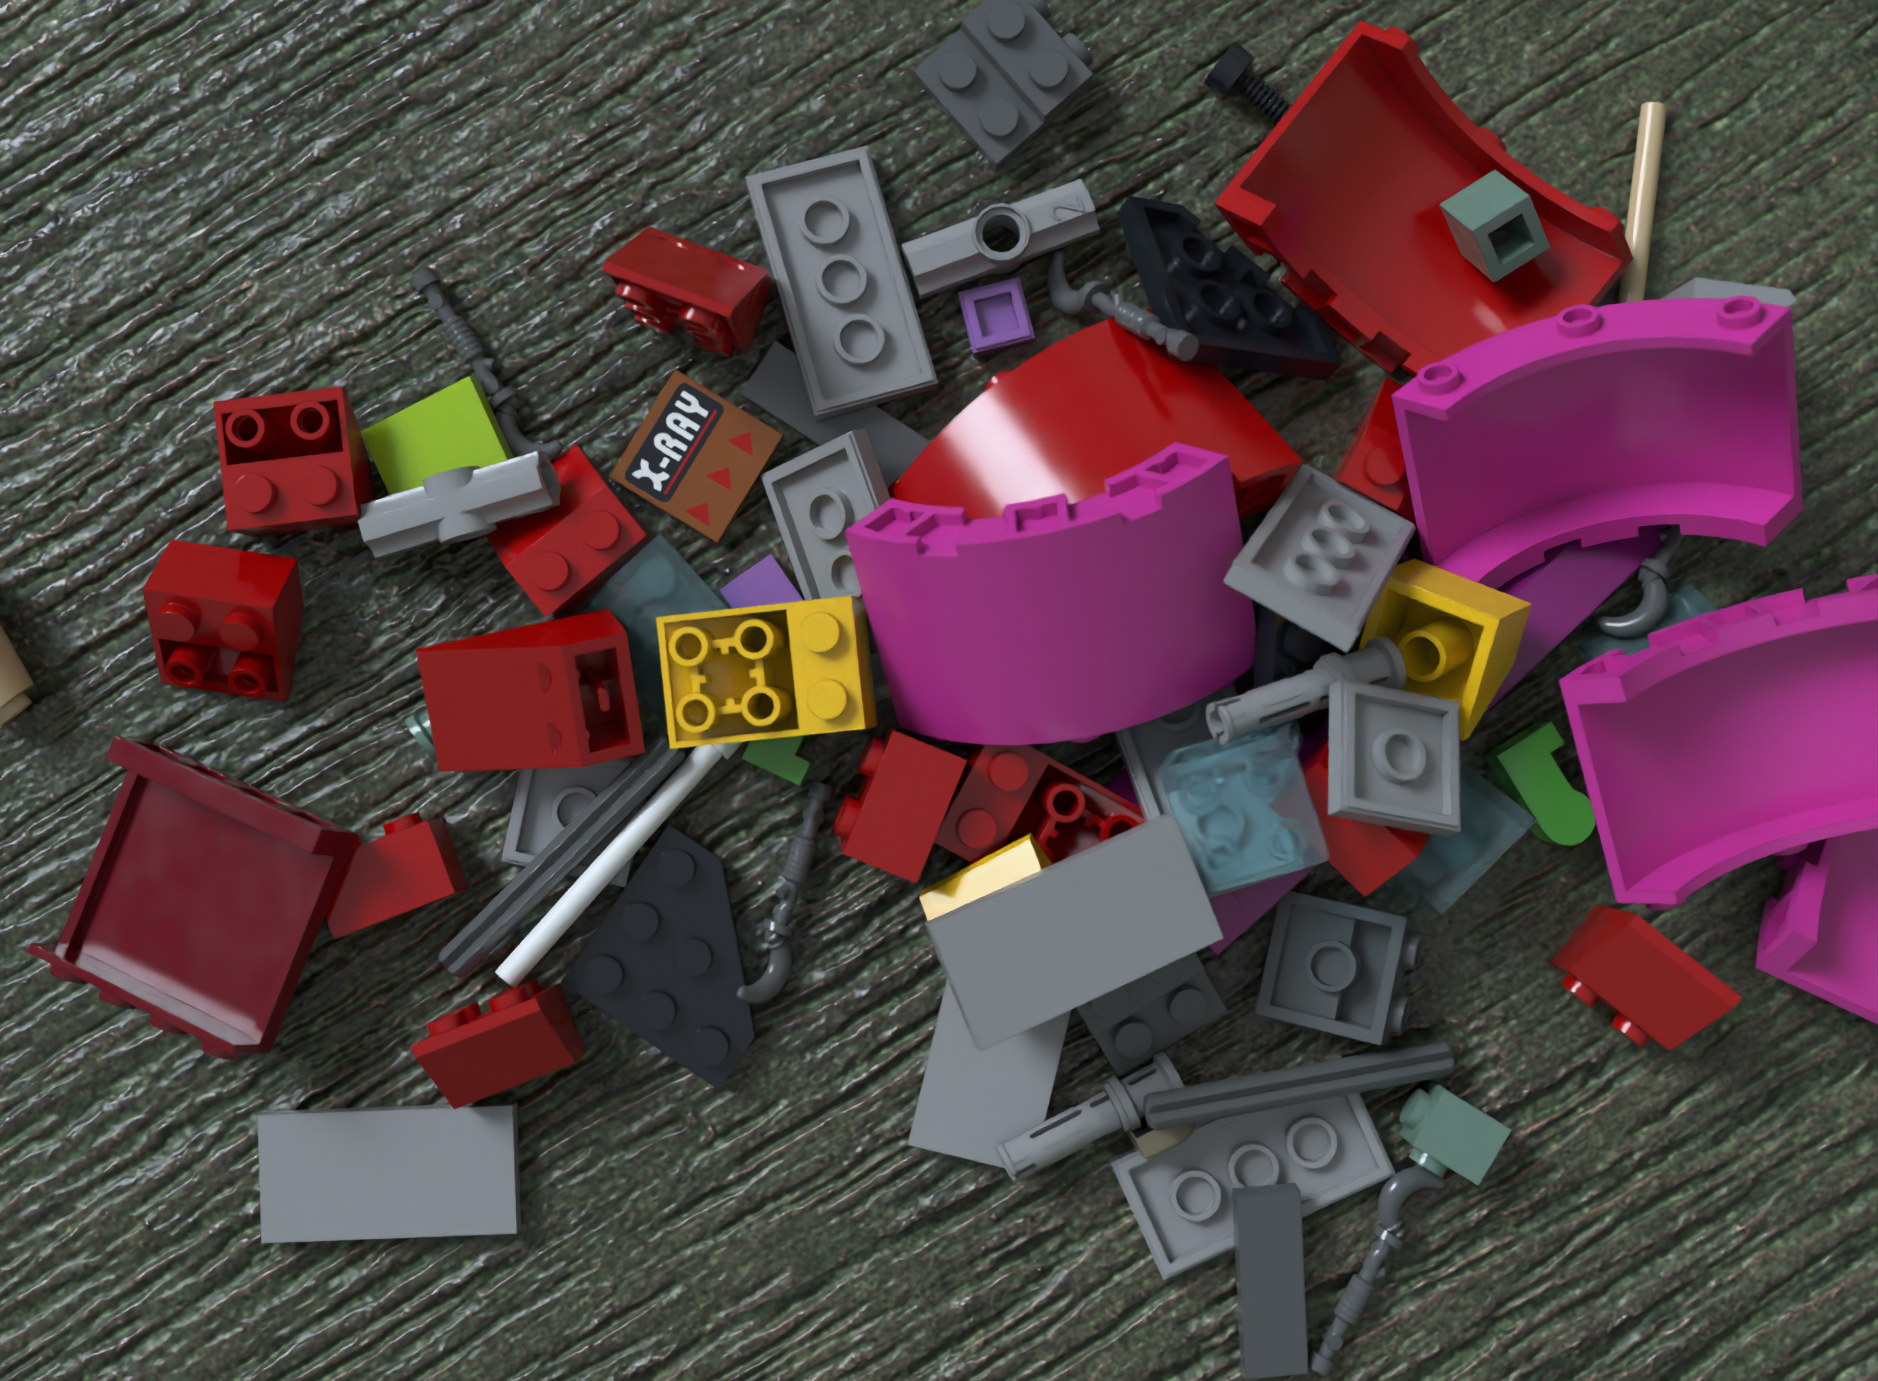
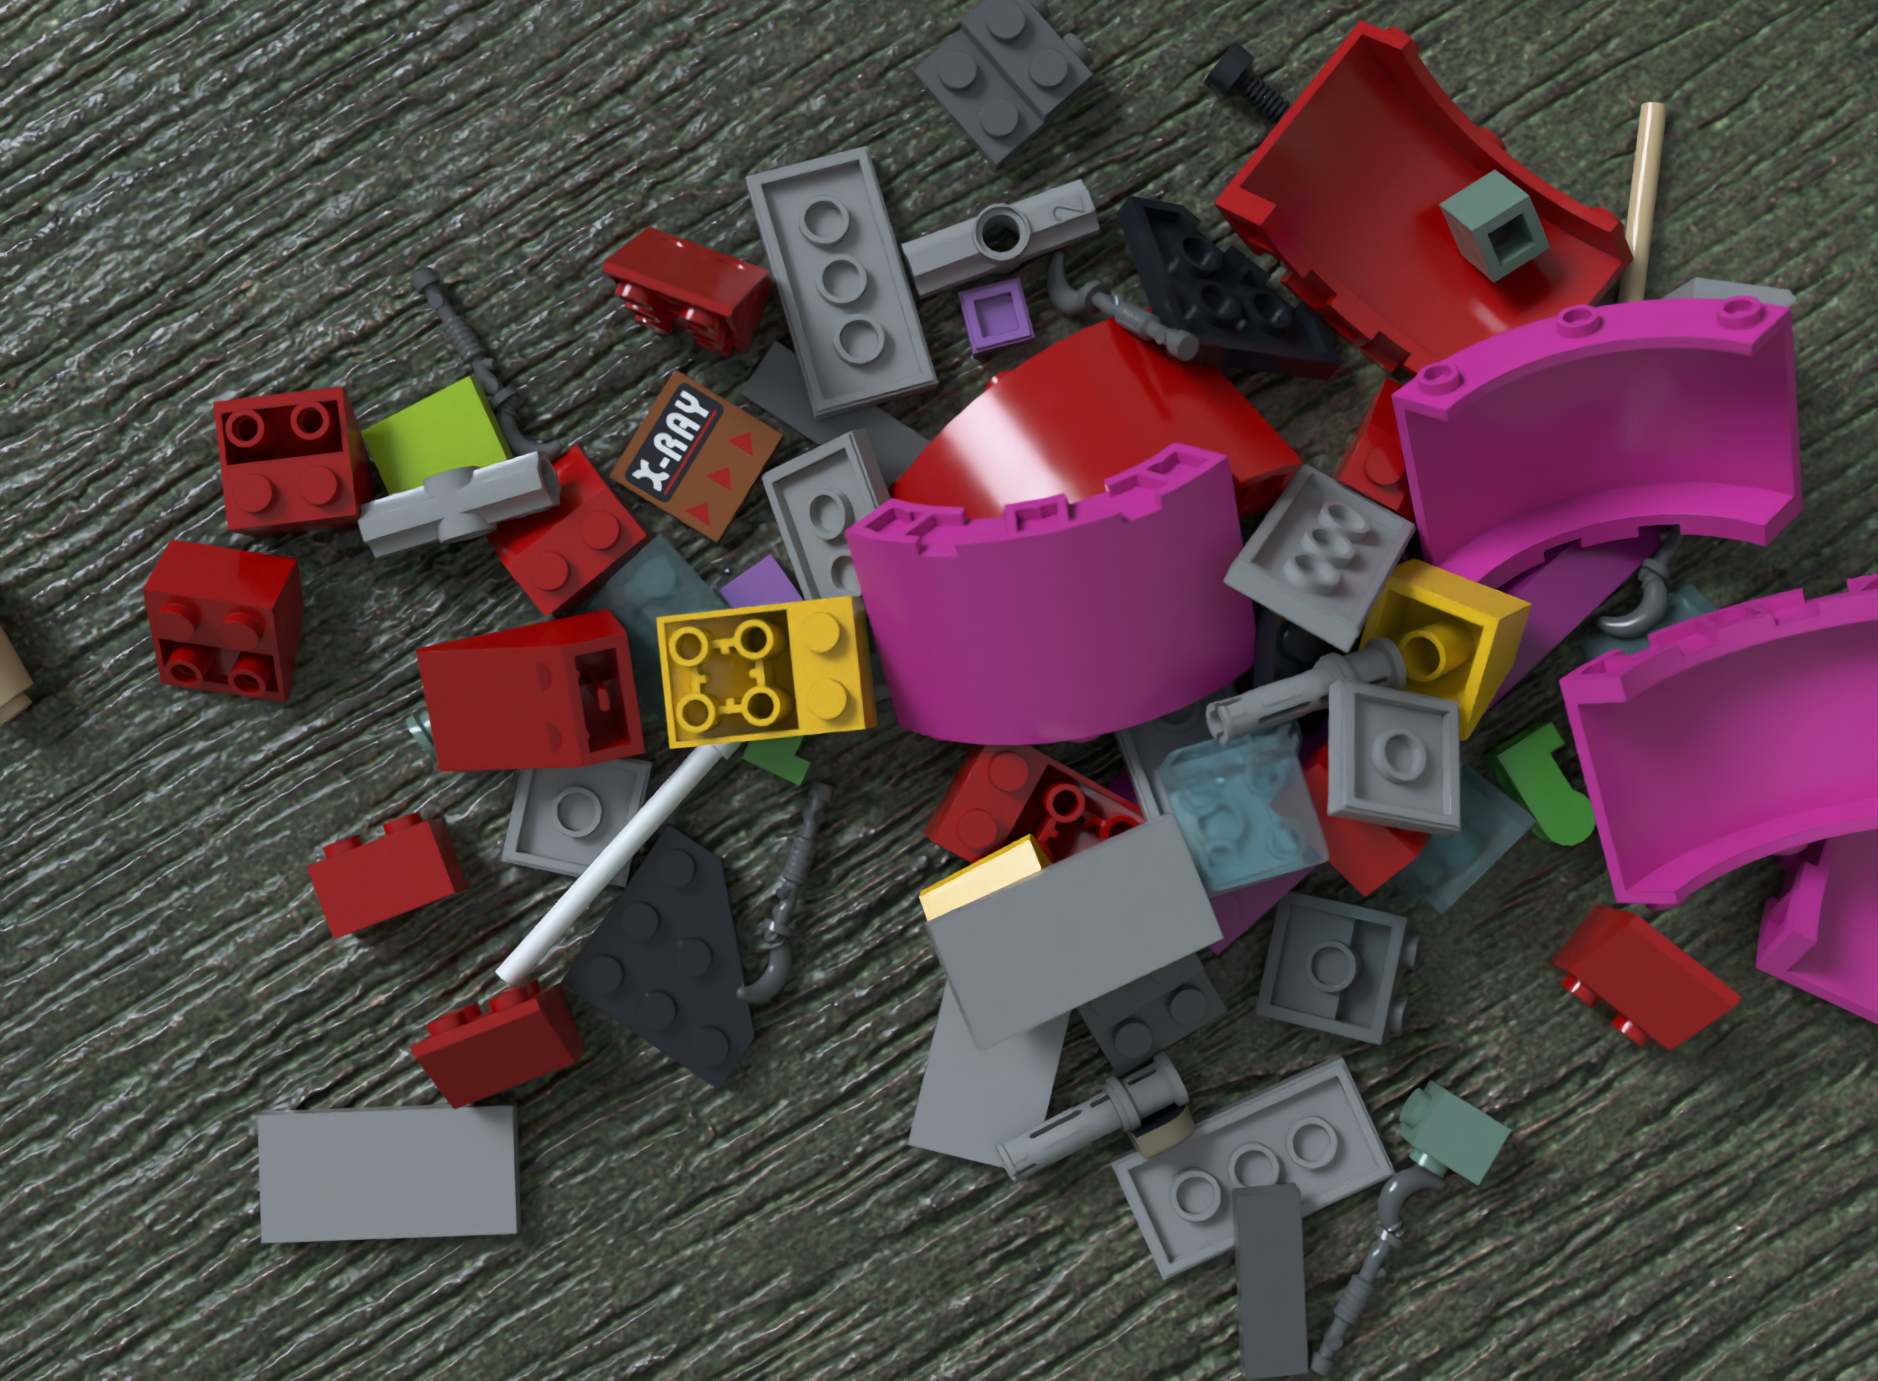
(200, 901): dark red panel -> none
(560, 857): dark grey axle -> none
(898, 803): red slope -> none
(1297, 1085): dark grey axle -> none

